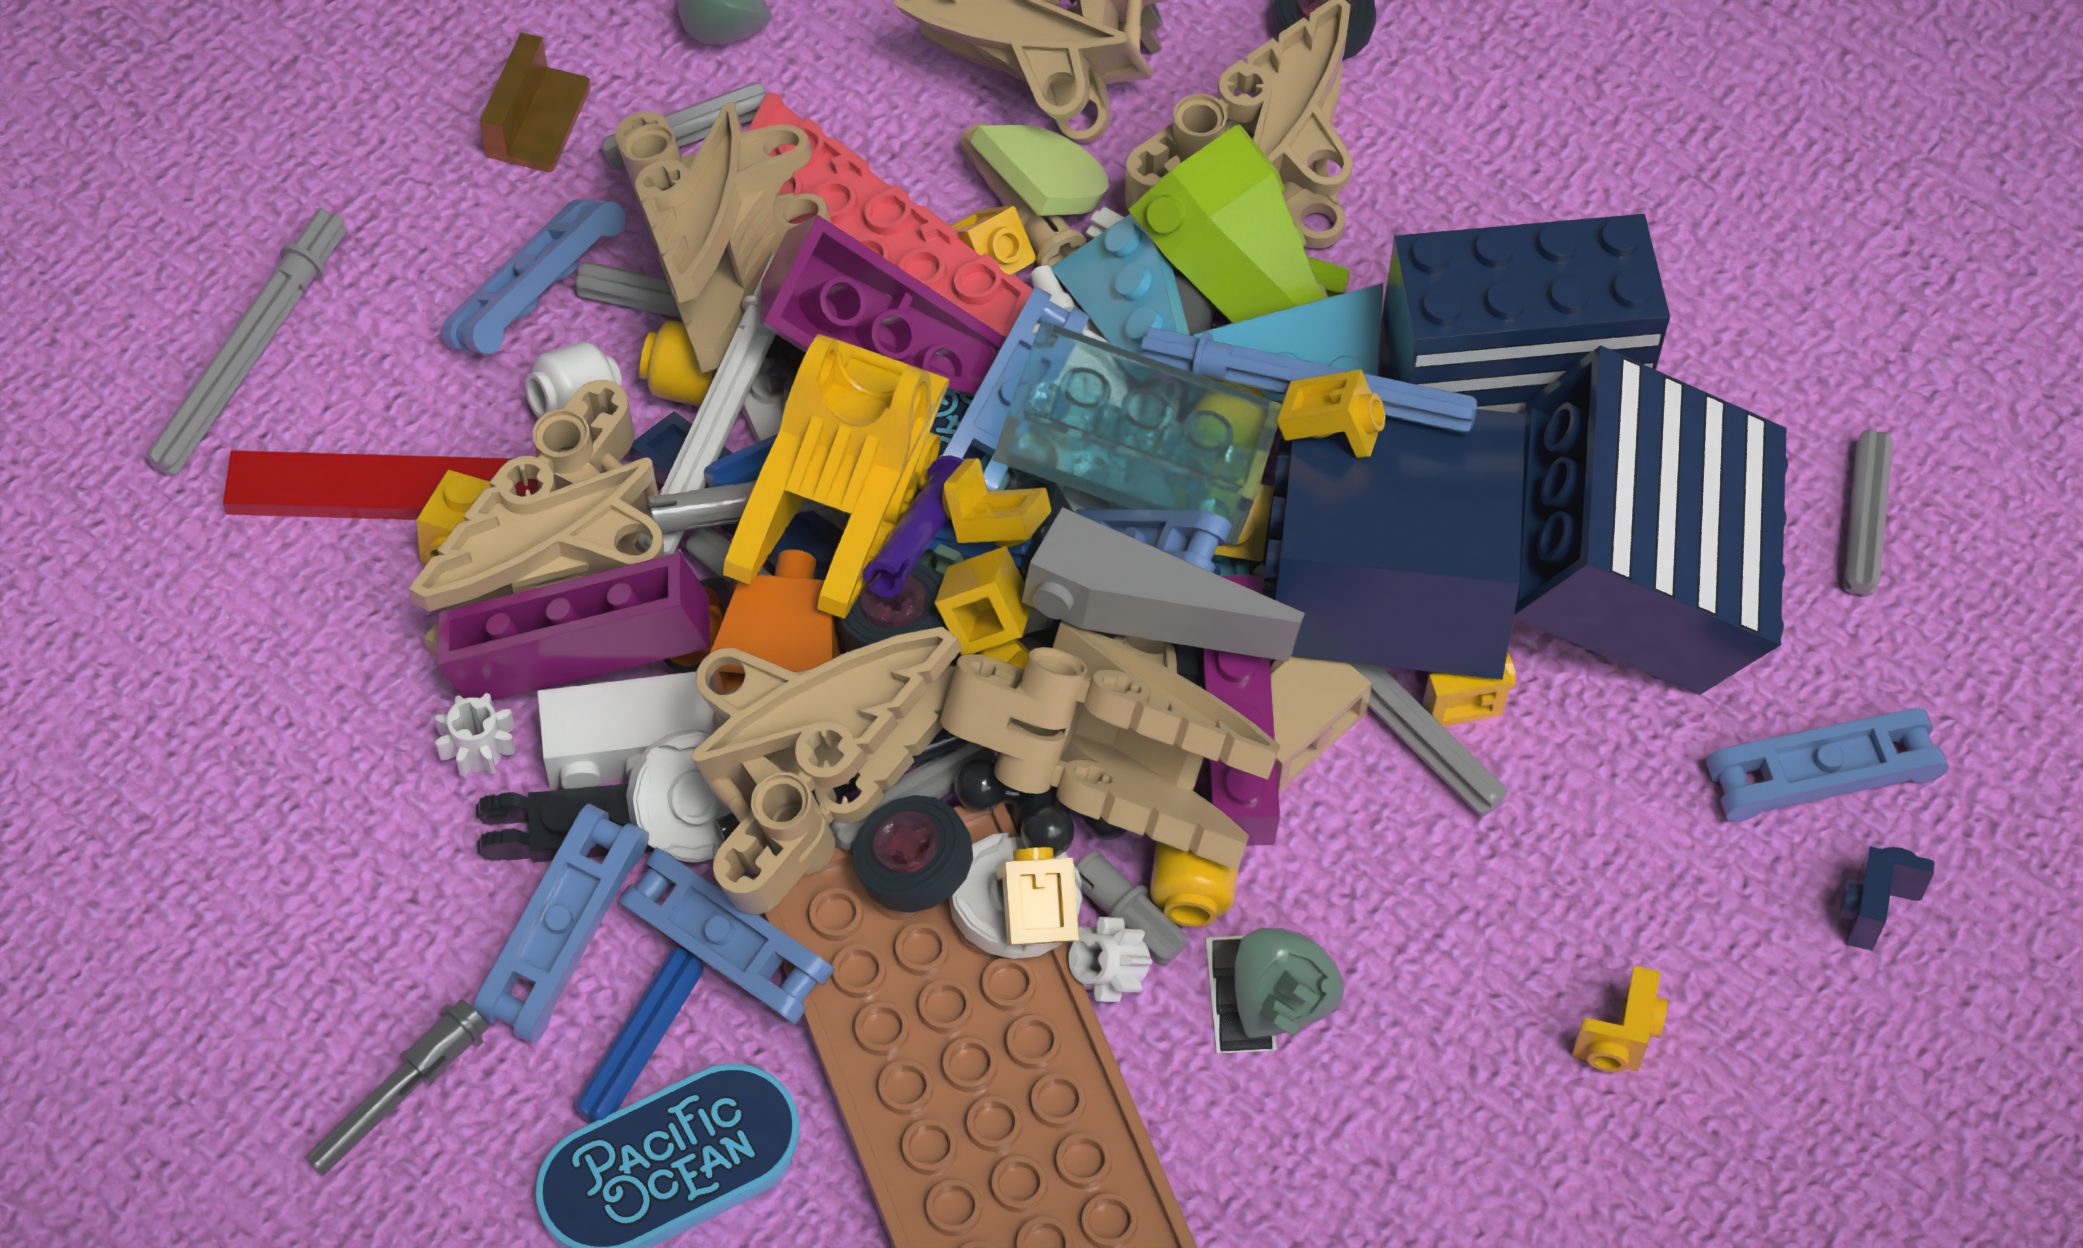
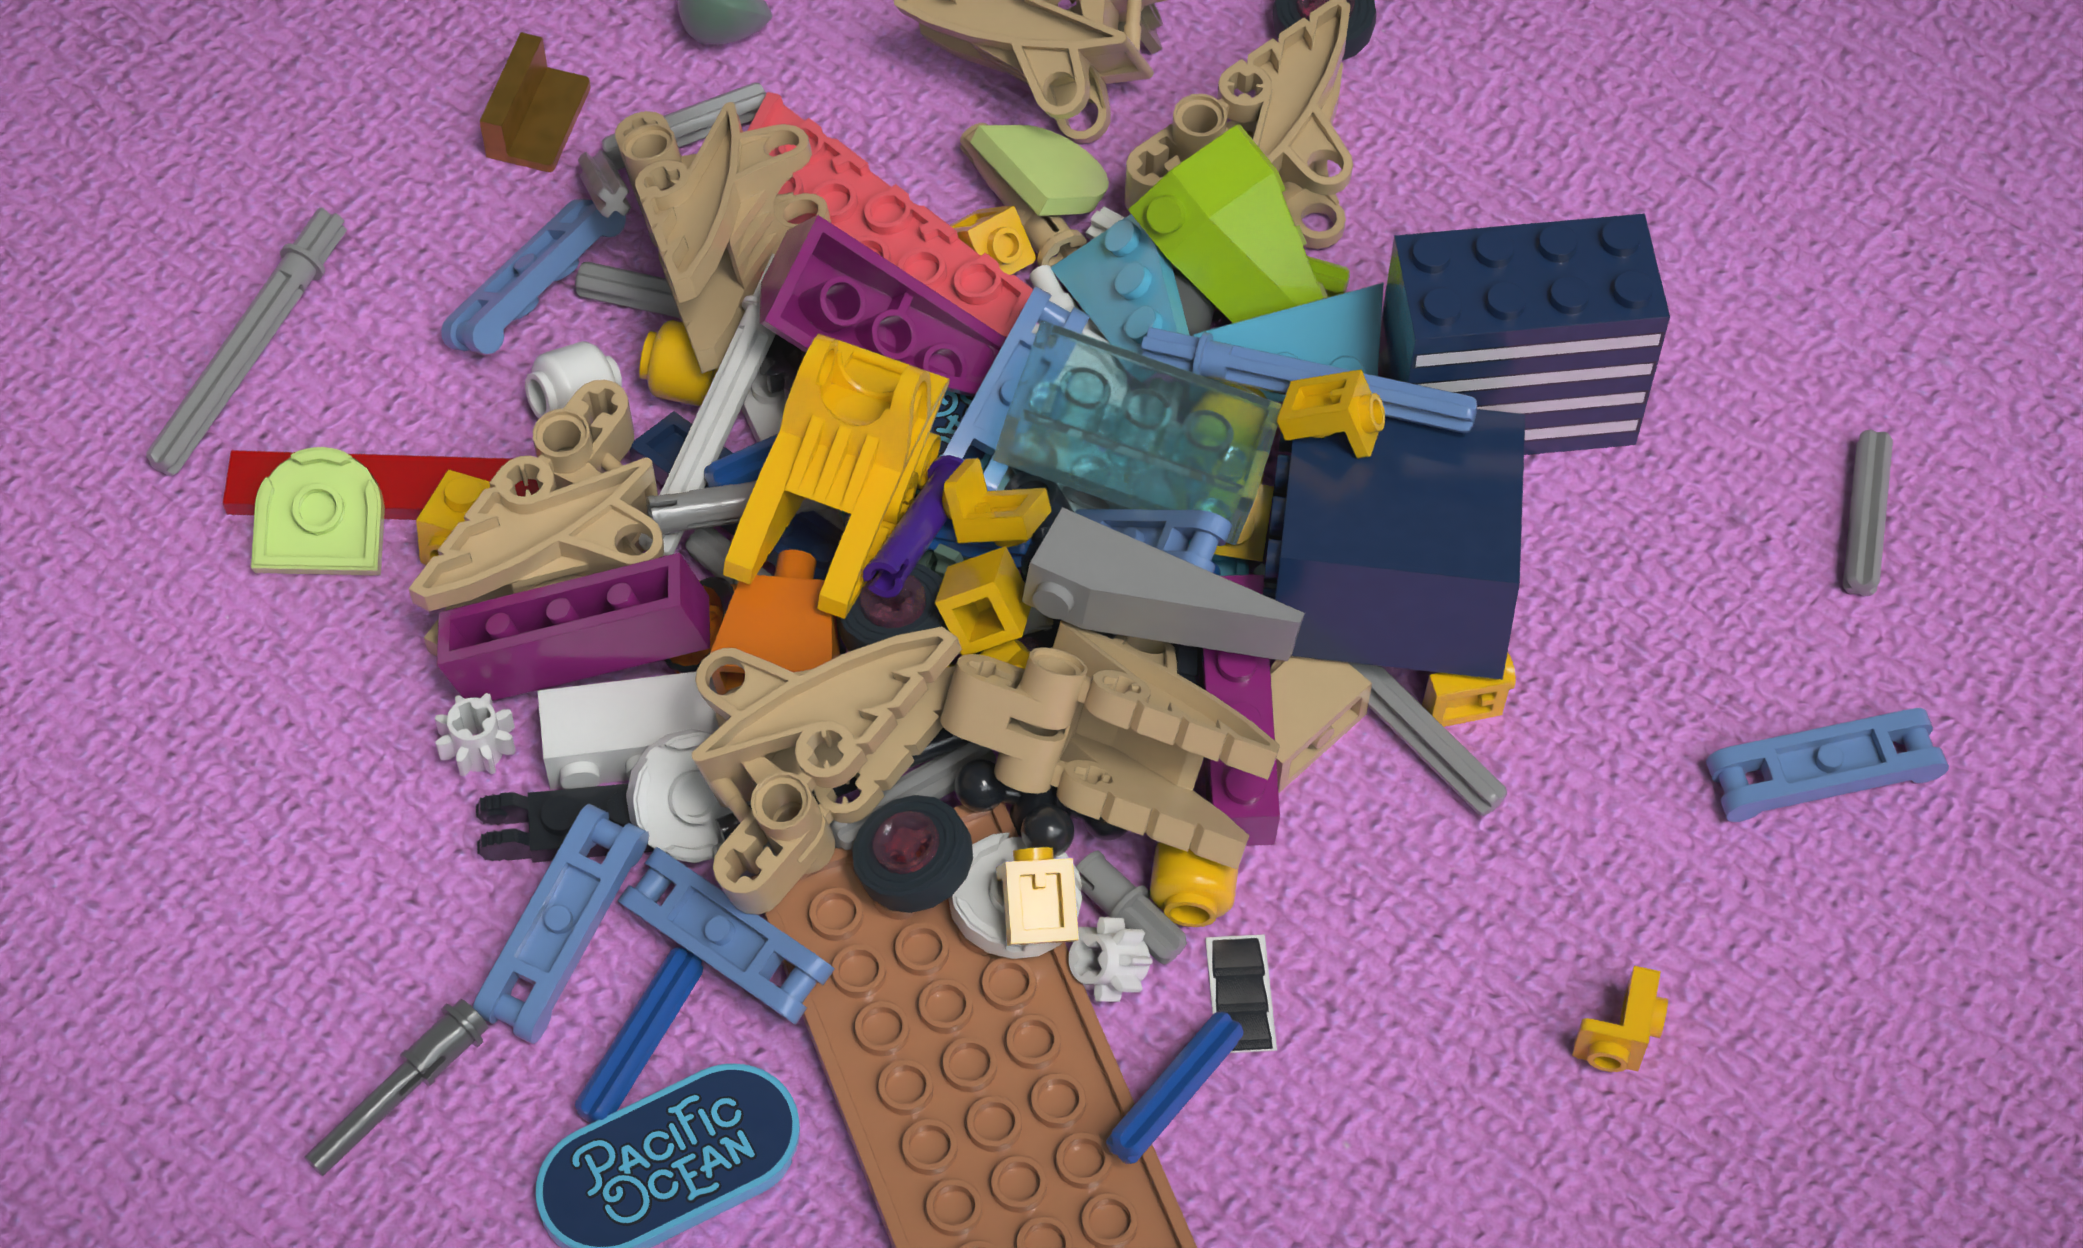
(319, 517): none -> yellowish green tile
(604, 184): none -> light grey axle
(1174, 1087): none -> blue axle
(1284, 982): sand green piece -> none
(1652, 522): dark blue brick -> none
(1882, 874): dark blue bracket -> none

